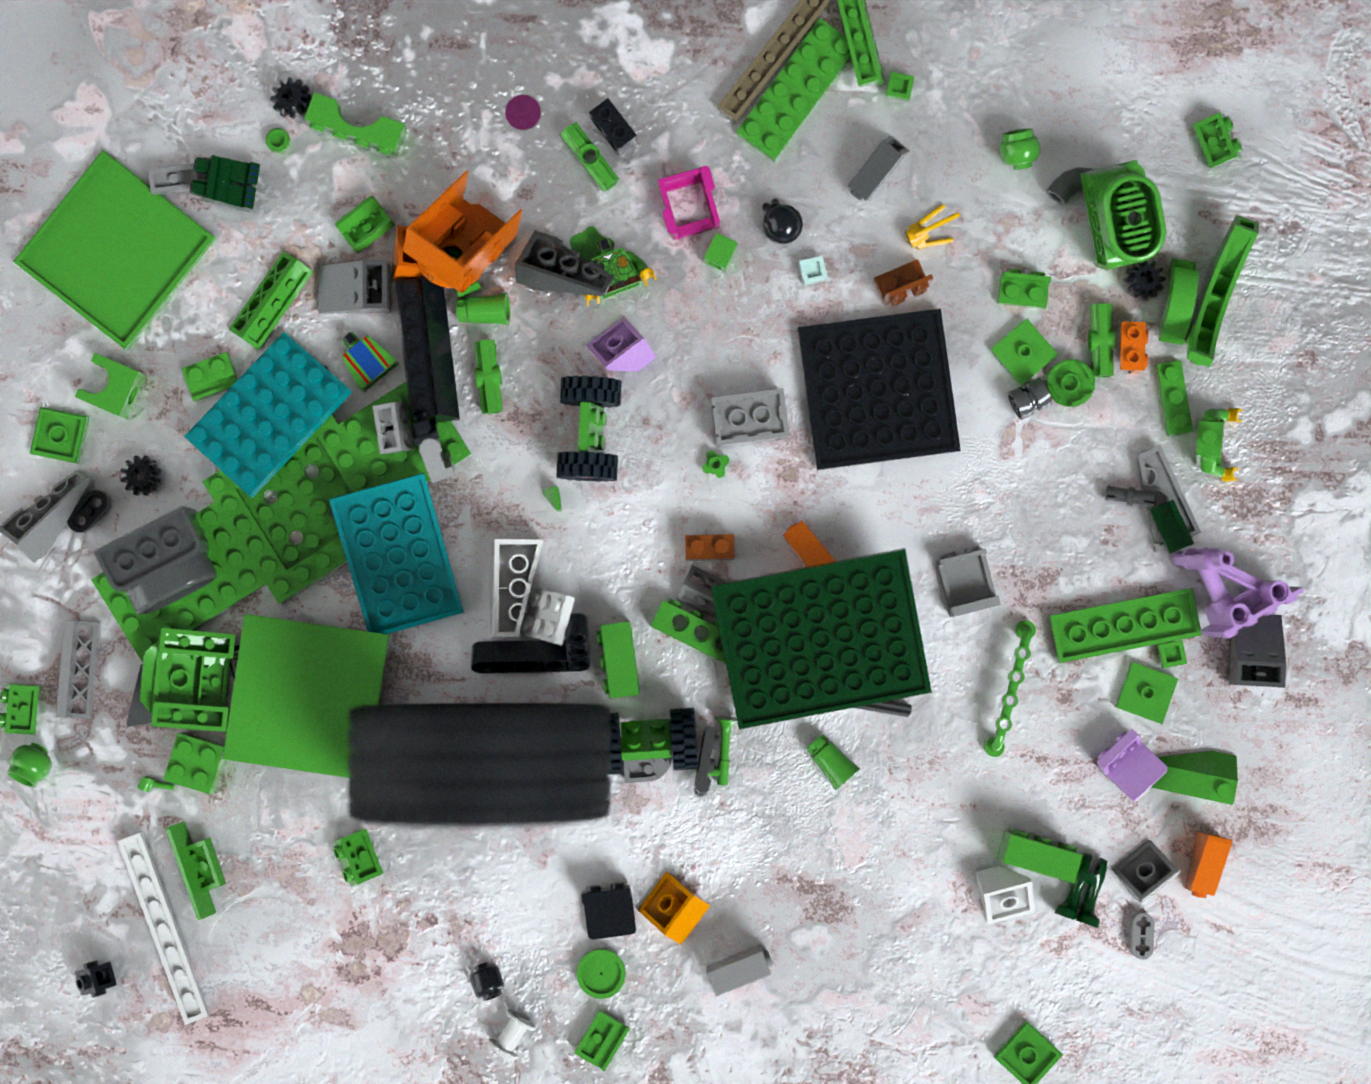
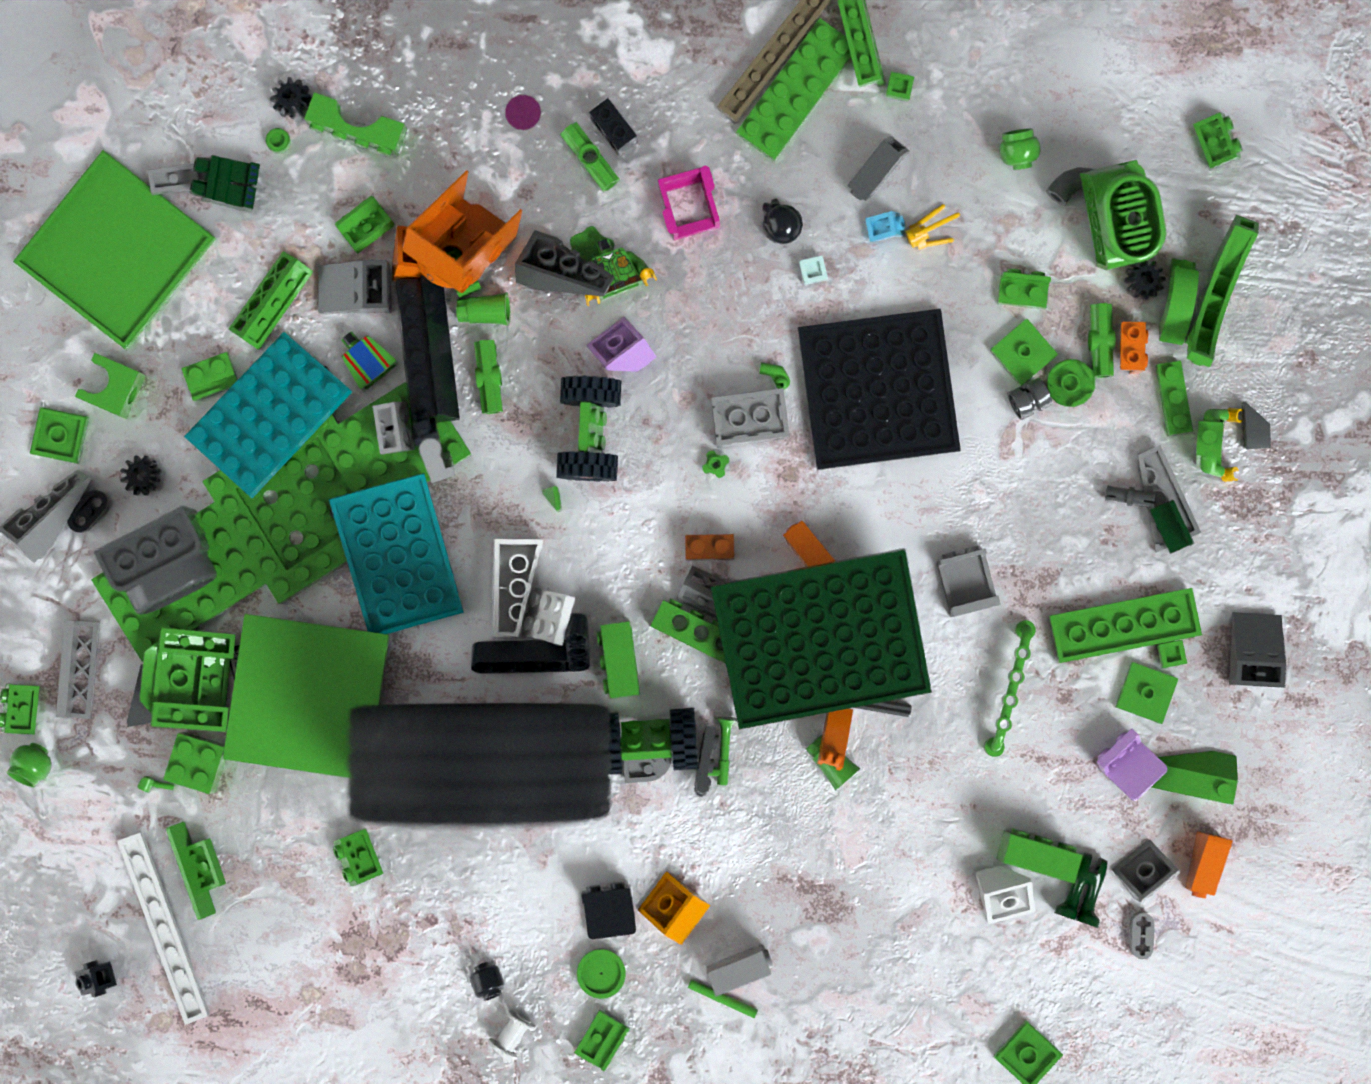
(720, 252): bright green panel -> none
(723, 999): none -> bright green bar
(777, 373): none -> bright green arm
(835, 738): none -> orange hinge
(885, 226): none -> medium azure bracket
(901, 282): dark orange bracket -> none
(1231, 613): lavender plate -> none
(1256, 429): none -> dark grey slope

